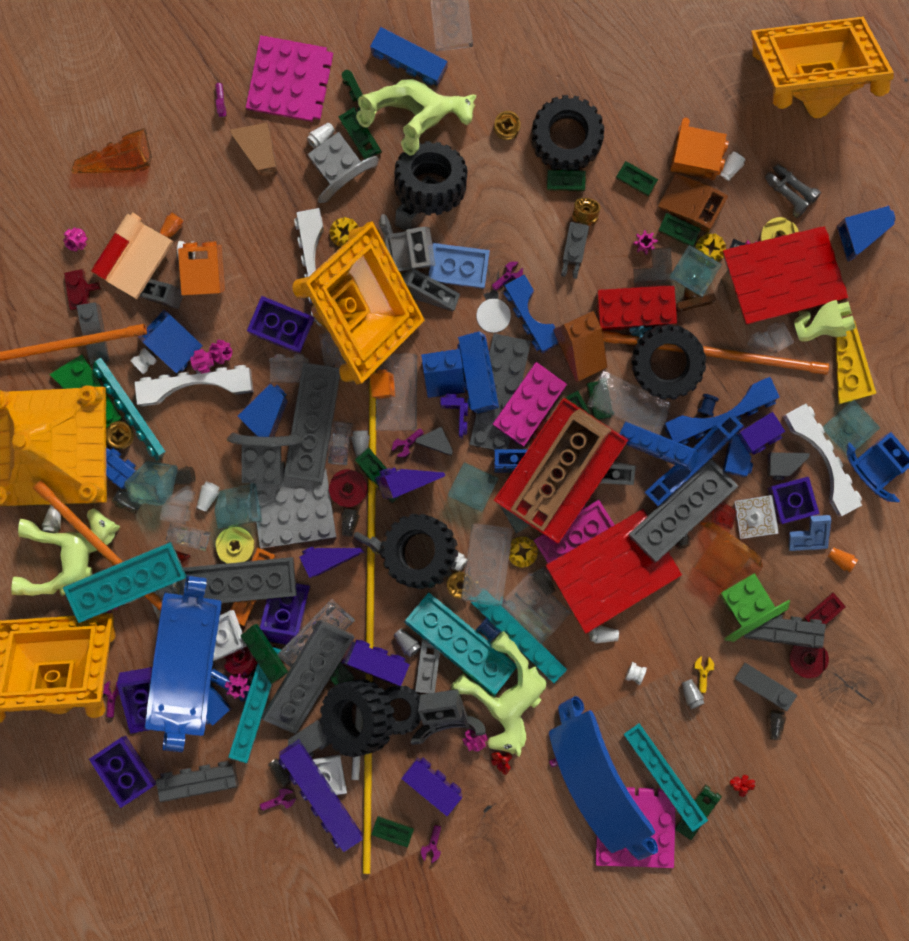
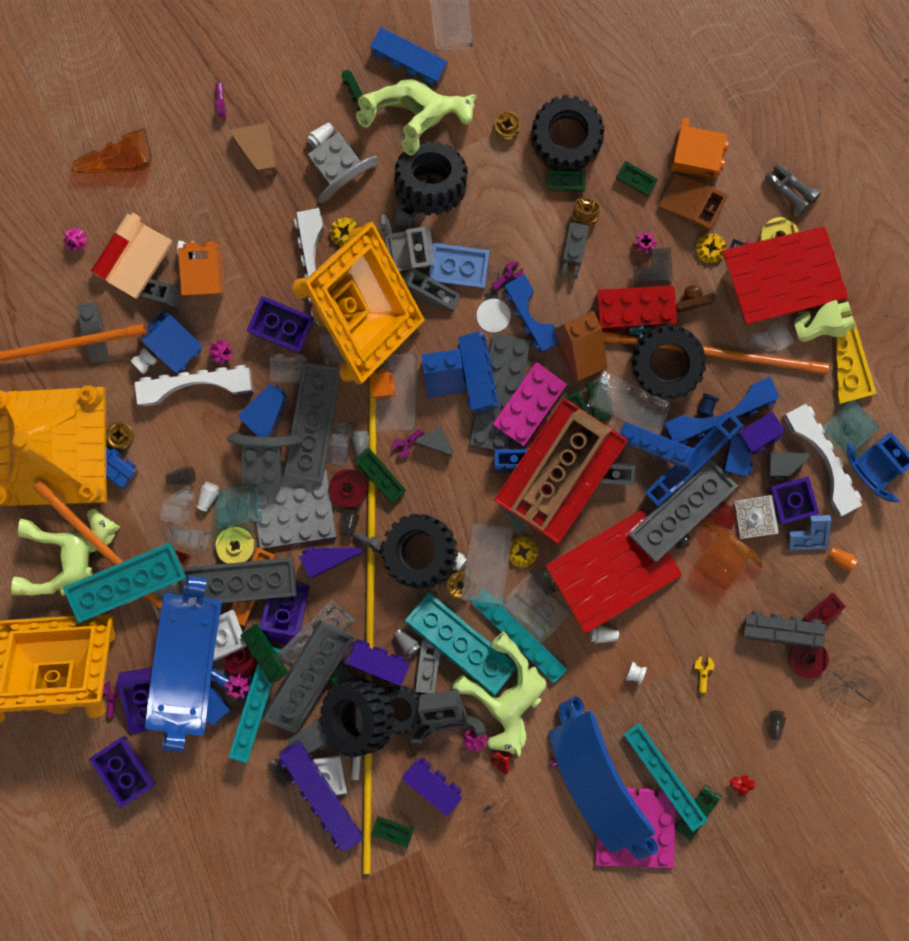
(52, 521): white cone -> none
(78, 288): dark red plate -> none
(79, 374): green wing -> none
(123, 501): clear smoke cone -> none
(132, 415): teal plate -> none
(152, 483): clear light blue slope -> none
(171, 225): orange cone -> none
(197, 782): dark grey brick -> none
(202, 361): dark pink gear -> none
(279, 800): magenta bar -> none
(289, 79): dark pink hinge -> none
(360, 135): dark green plate -> none
(398, 482): dark purple slope -> none
(432, 844): magenta bar -> none
(450, 401): dark purple bracket -> none
(472, 487): clear light blue slope -> none
(488, 630): dark blue bush -> none
(587, 525): dark pink plate -> none
(679, 230): dark green plate -> none
(692, 694): light grey cone -> none
(695, 271): clear light blue slope -> none
(732, 165): white cone -> none
(750, 606): bright green piece -> none
(765, 687): dark grey slope -> none
(821, 62): light orange piece -> none
(863, 229): blue slope -> none

